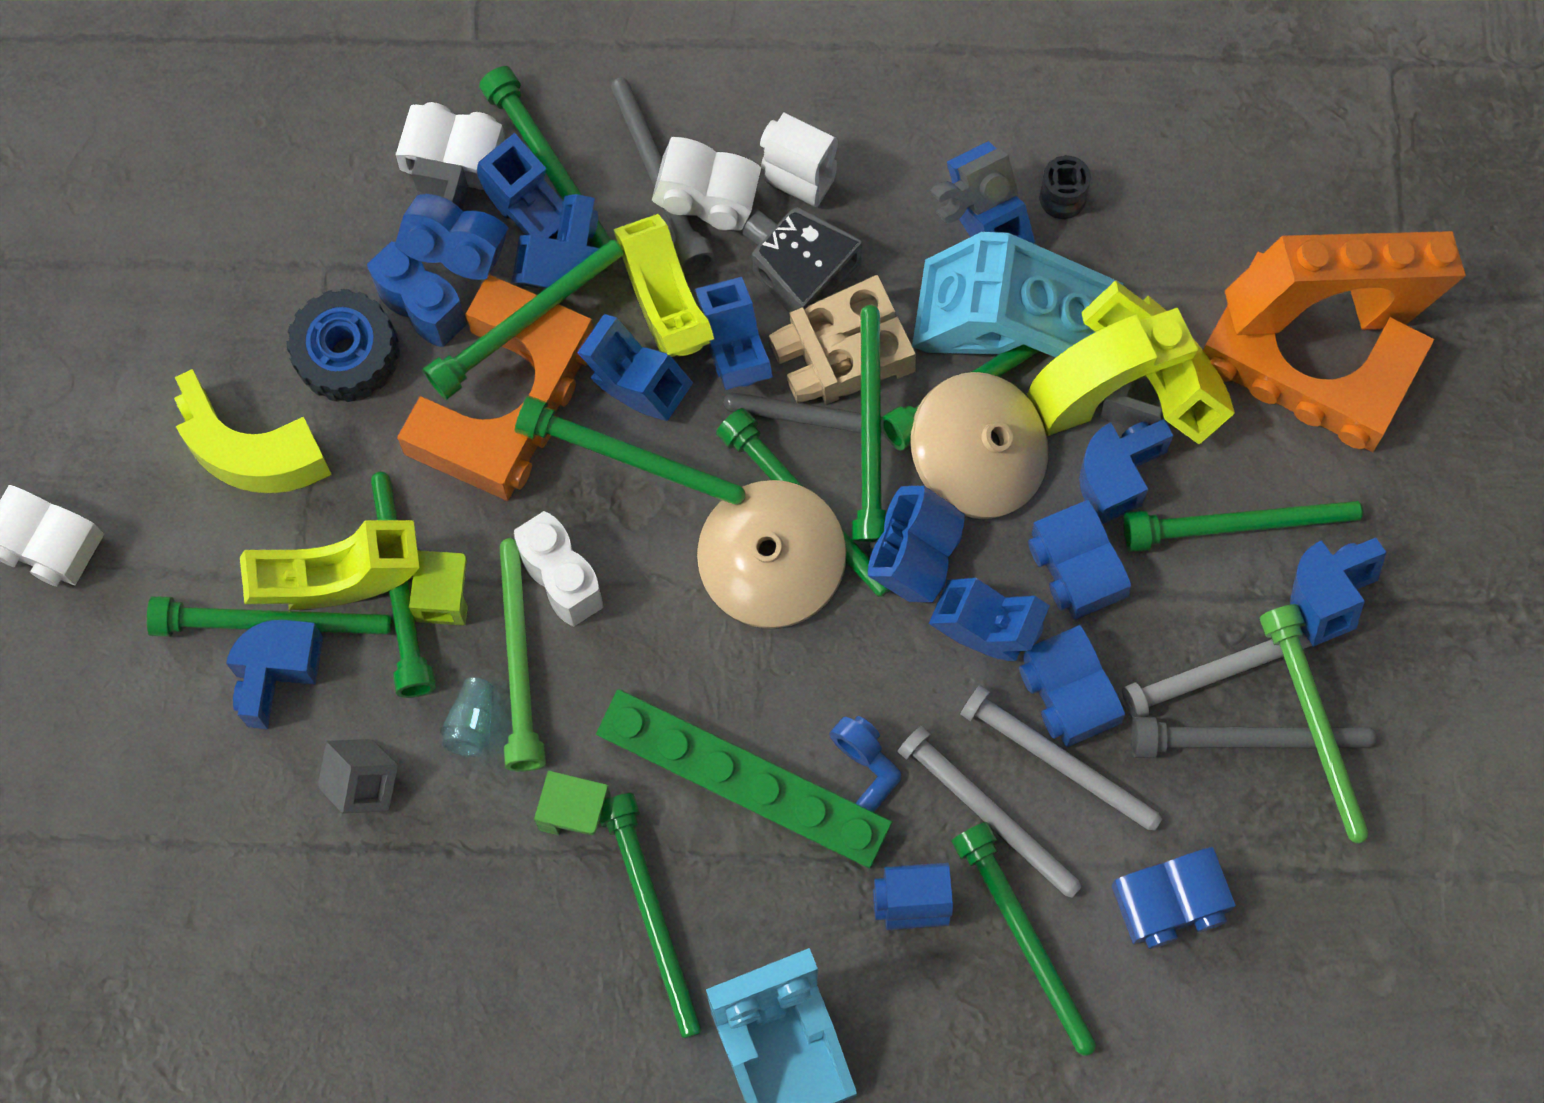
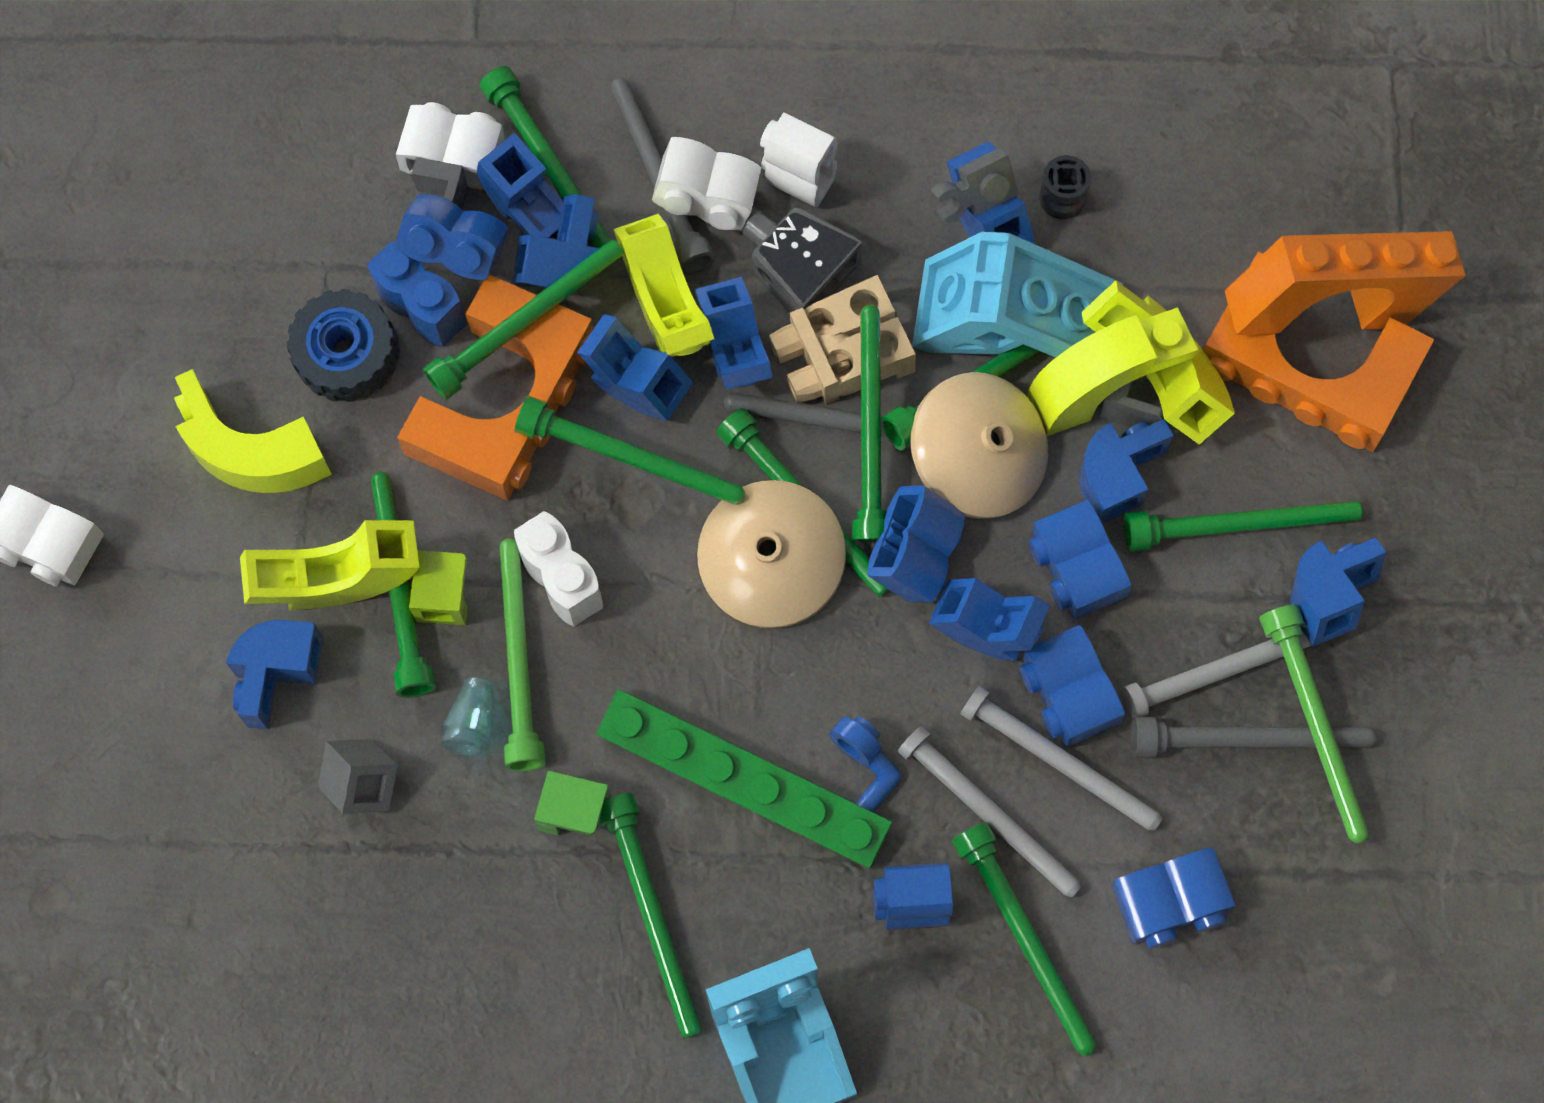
(168, 616): green piece -> none

